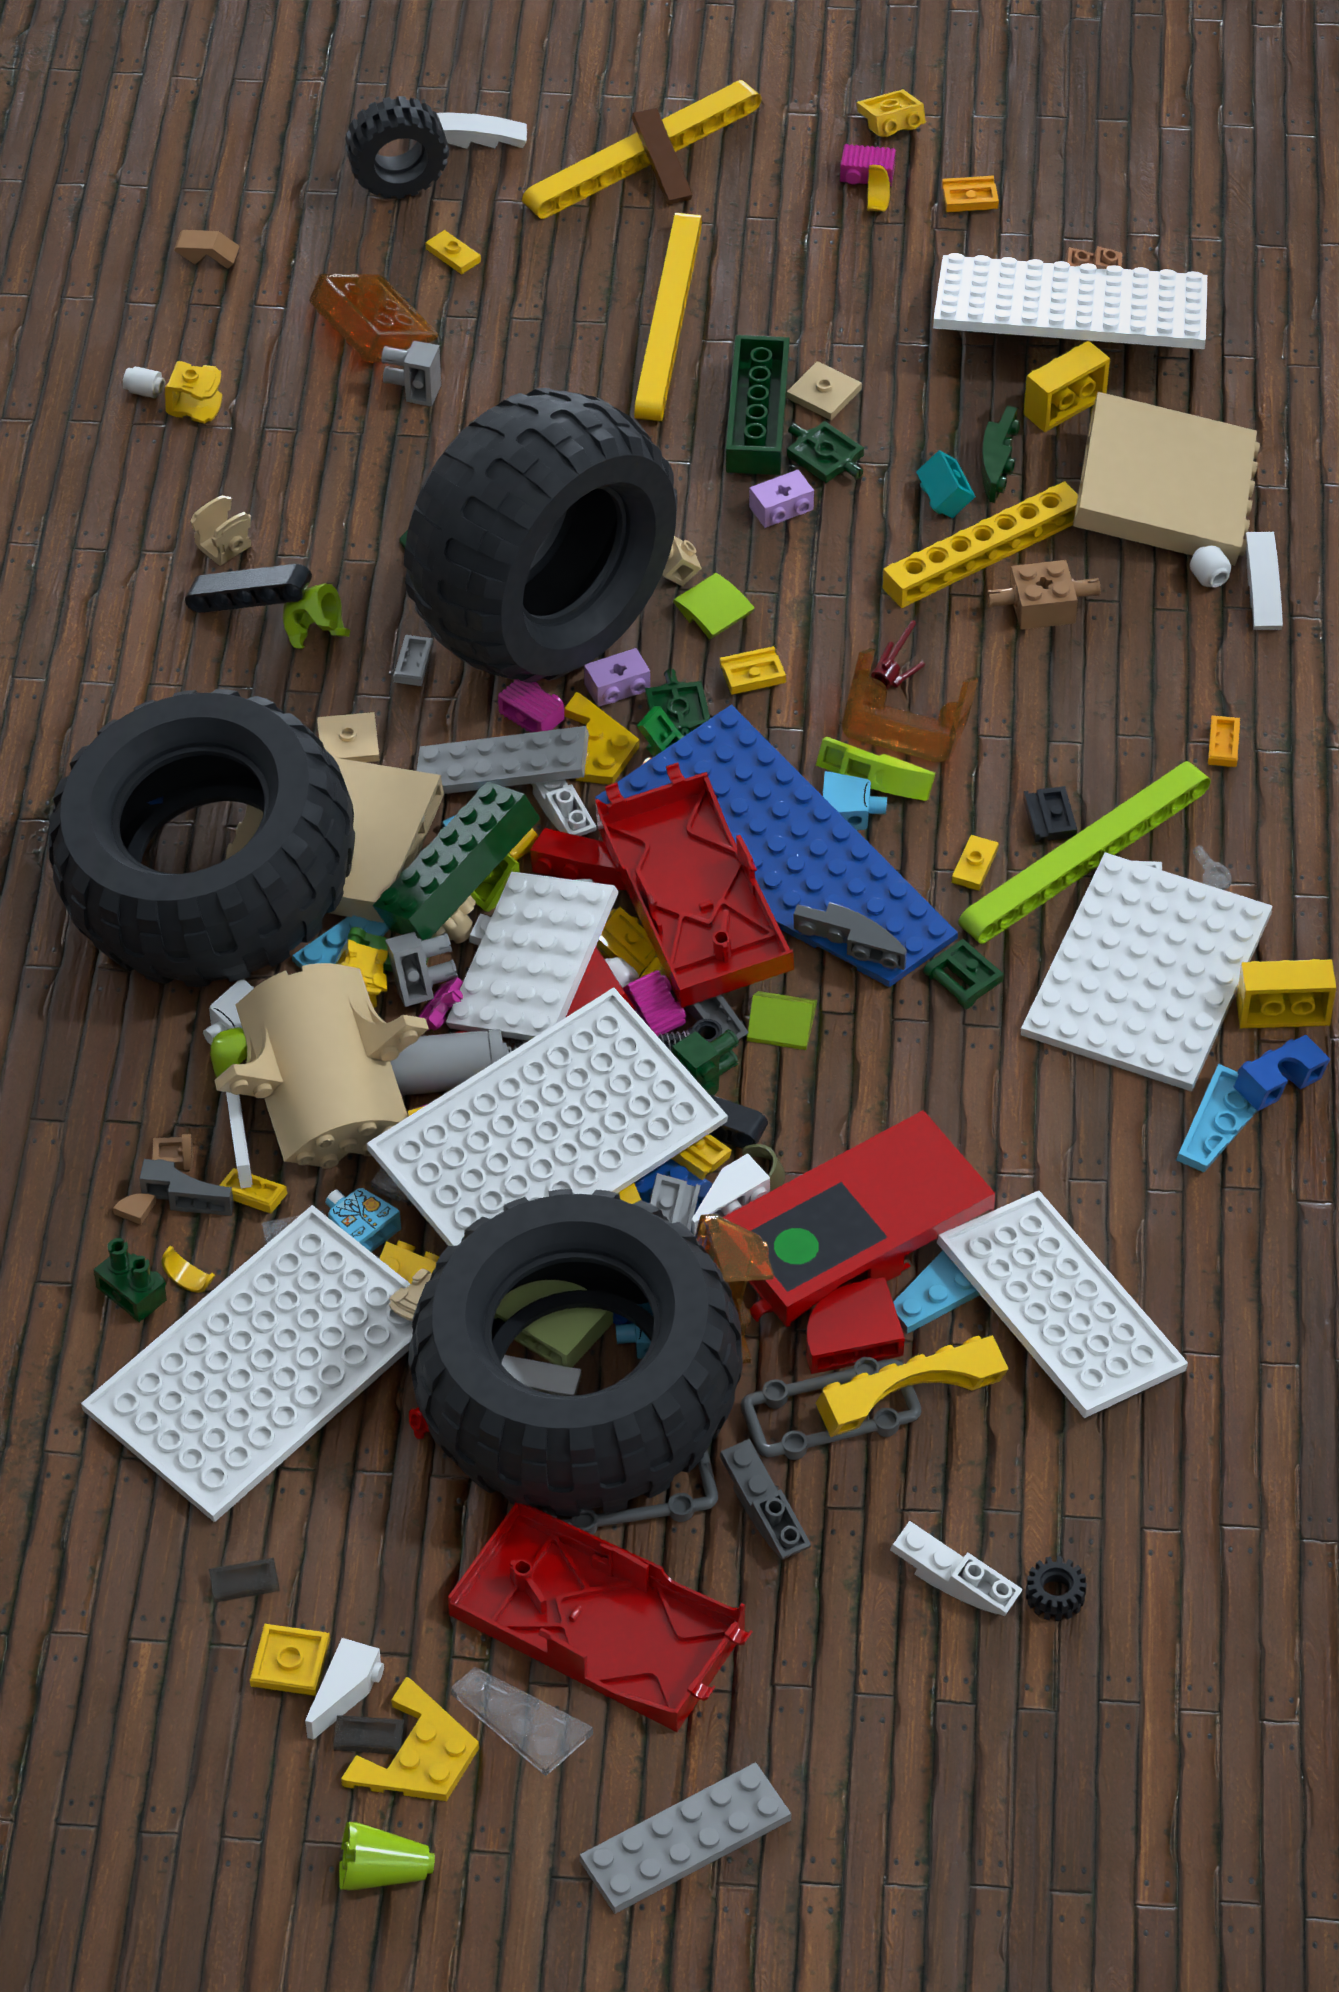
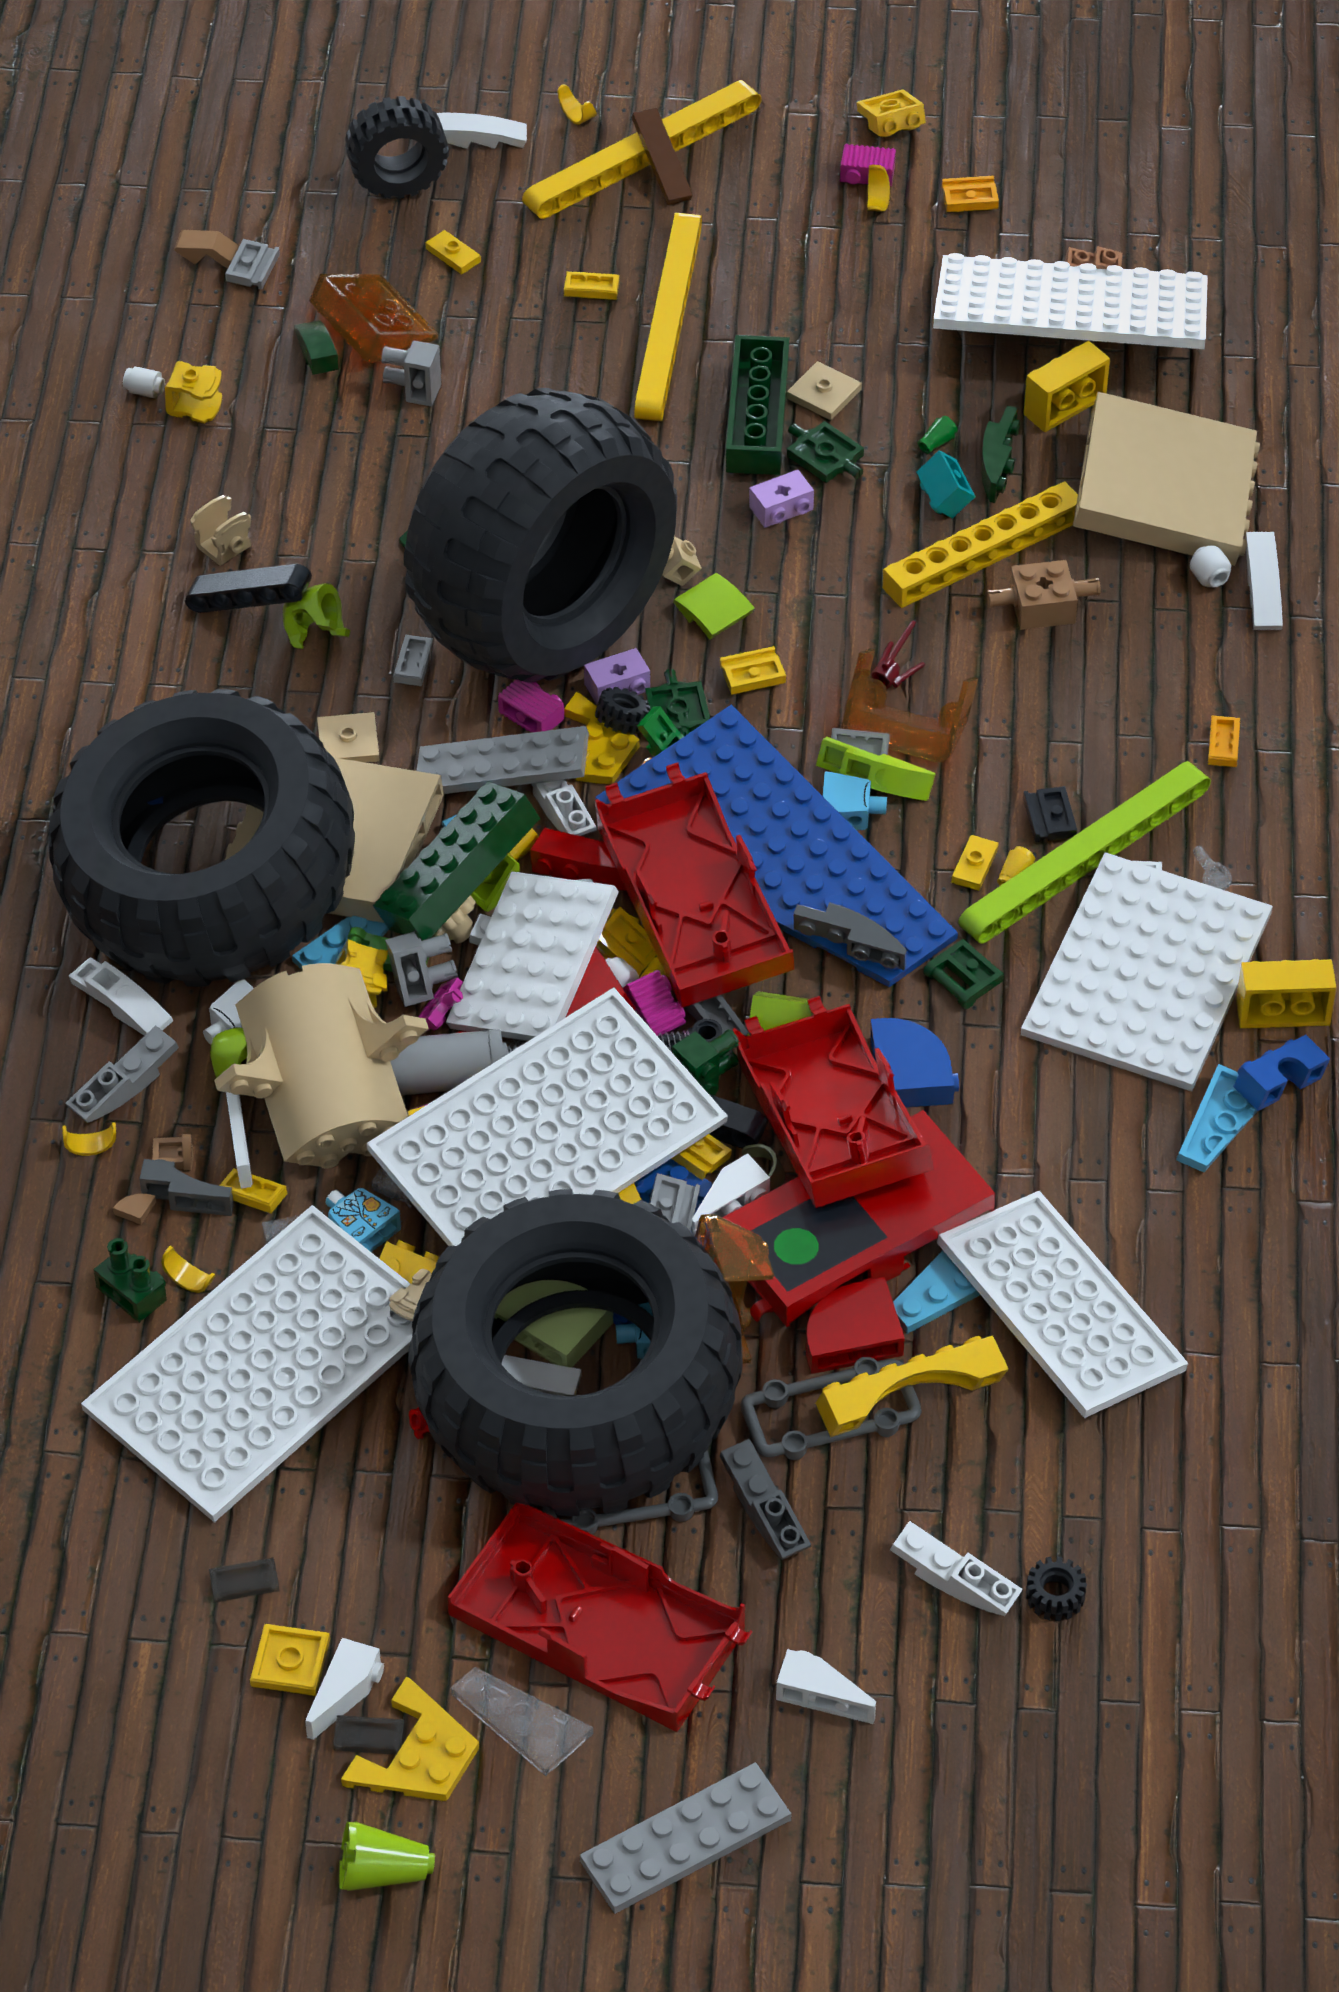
(90, 1143): none -> yellow helmet
(120, 1082): none -> light grey slope
(121, 995): none -> white slope
(252, 264): none -> light grey plate
(317, 347): none -> dark green slope
(572, 108): none -> yellow helmet
(591, 285): none -> yellow plate
(621, 709): none -> black tyre
(818, 1686): none -> white slope
(832, 1104): none -> red piece
(869, 741): none -> light grey plate
(917, 1061): none -> blue brick
(938, 434): none -> green cone
(1016, 862): none -> yellow cone

